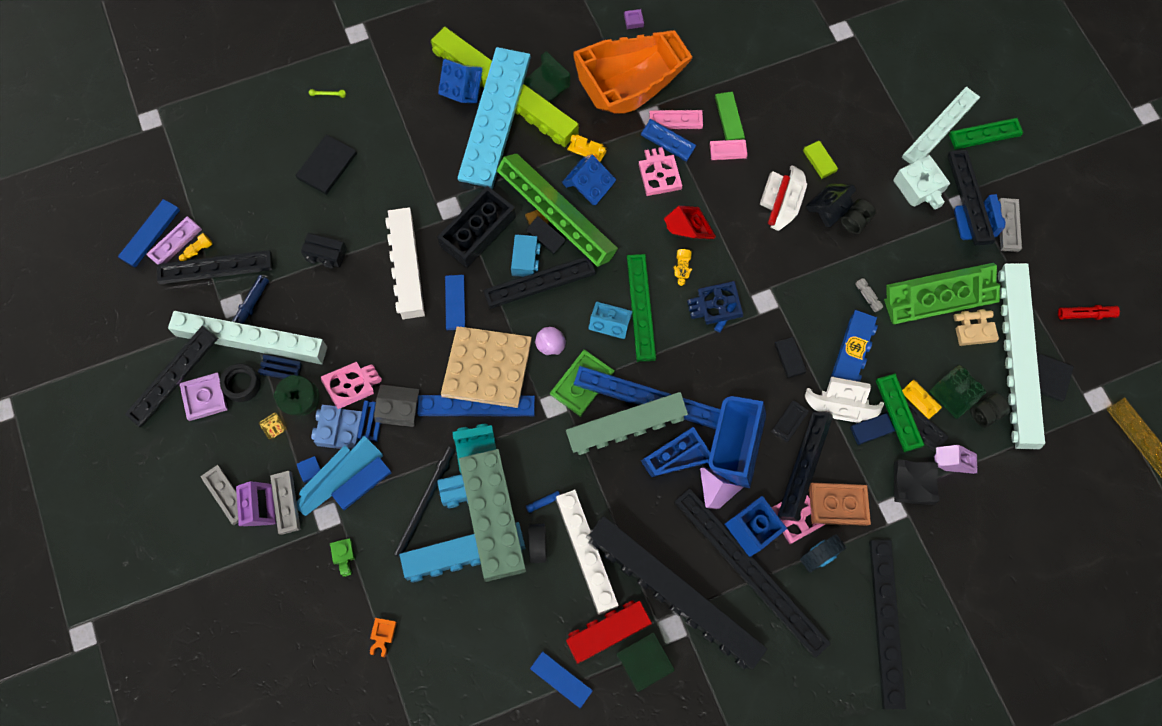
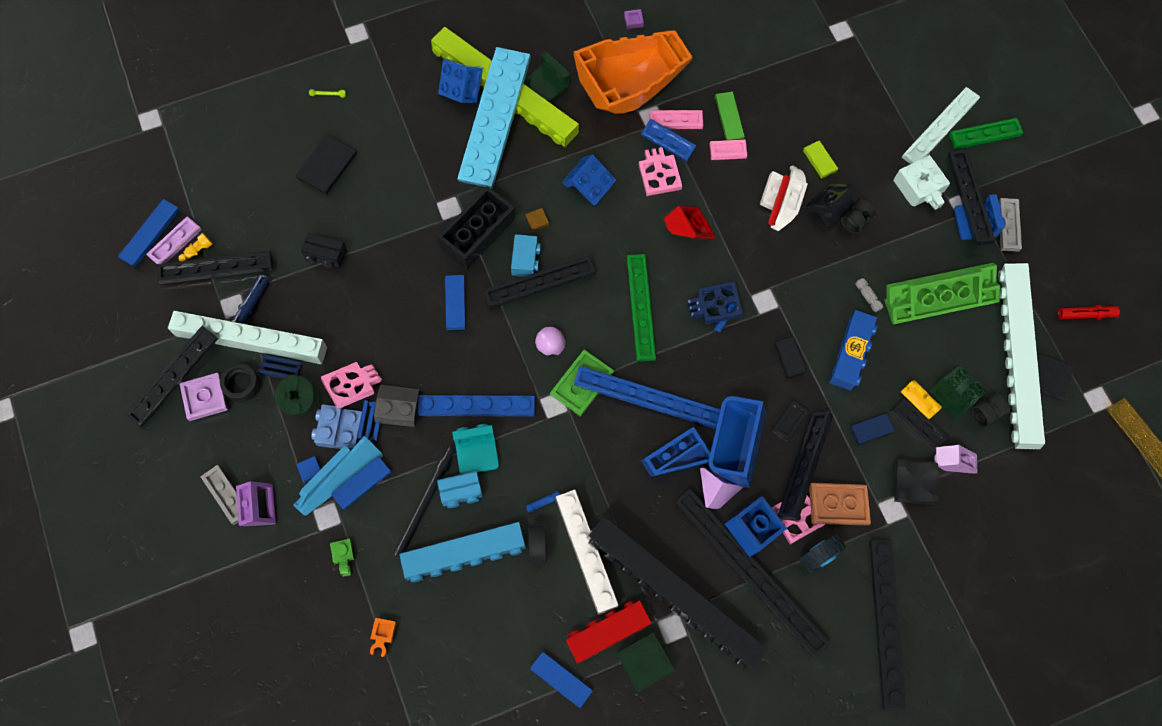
(272, 426): clear yellow tile -> none
(285, 502): light grey plate -> none
(405, 263): white brick -> none
(486, 367): tan plate -> none
(492, 515): sand green brick -> none
(545, 235): black tile -> none
(557, 209): bright green brick -> none
(580, 146): yellow hinge -> none
(610, 320): dark azure bracket -> none
(626, 422): sand green brick -> none
(682, 270): yellow piece -> none
(845, 400): white plate -> none
(899, 413): green tile -> none
(976, 333): tan plate -> none

